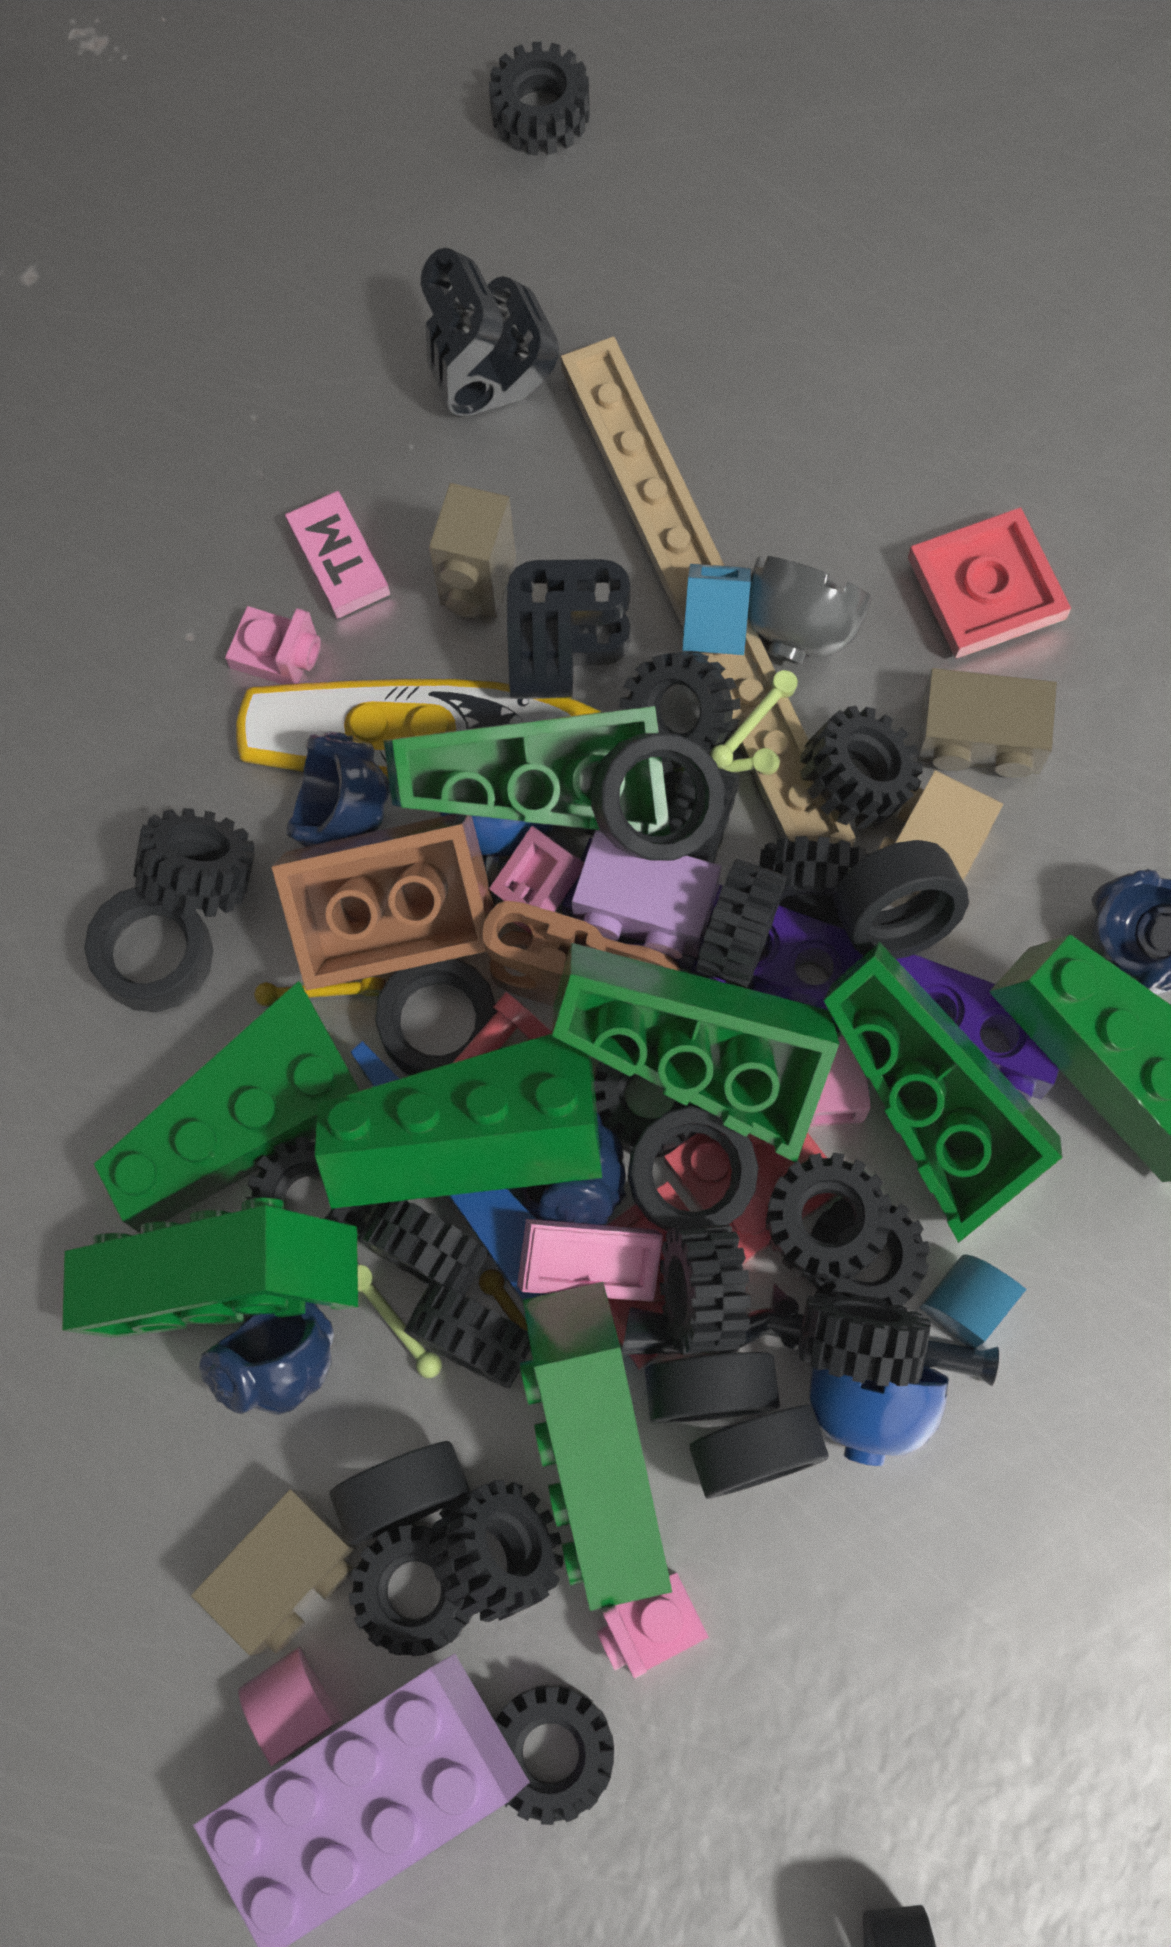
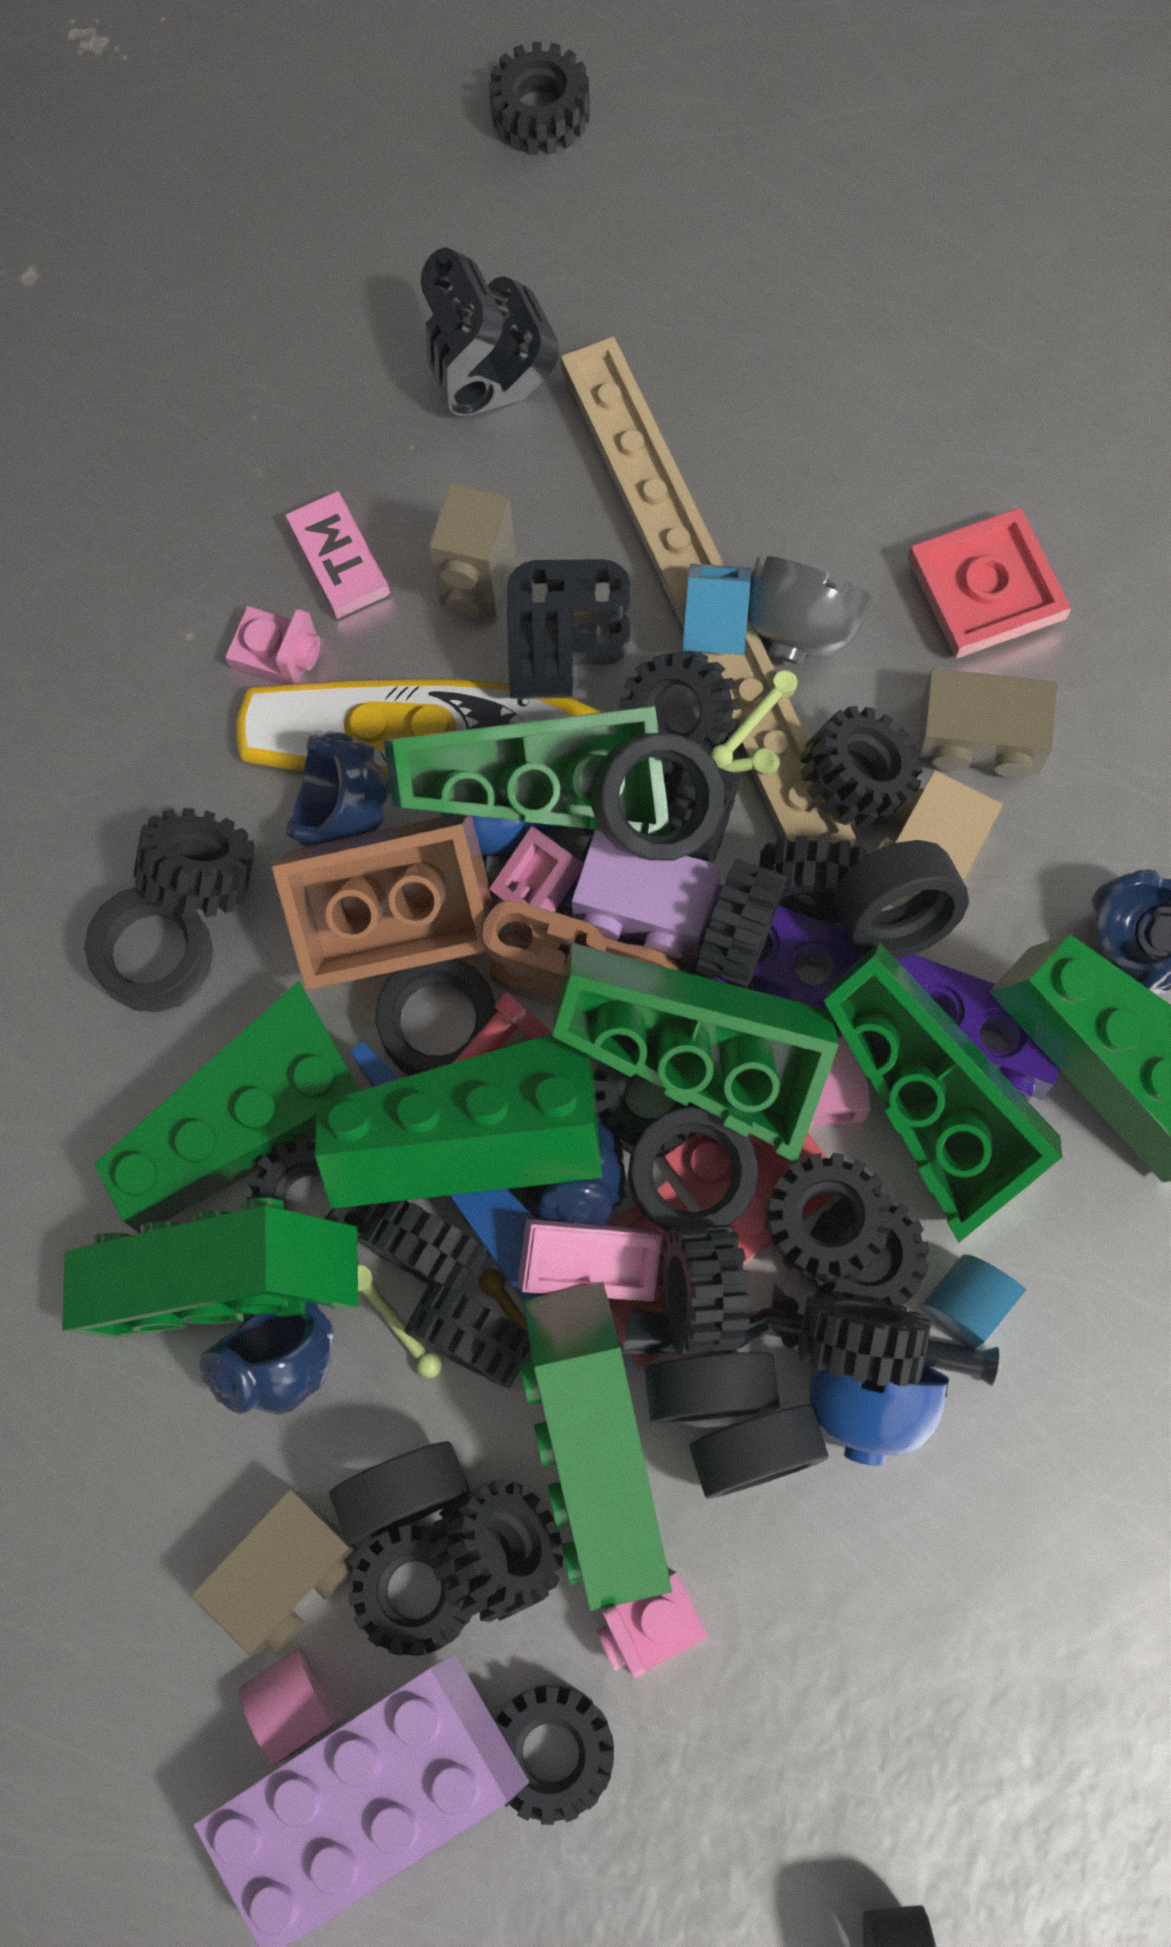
(268, 993): yellow hinge -> none

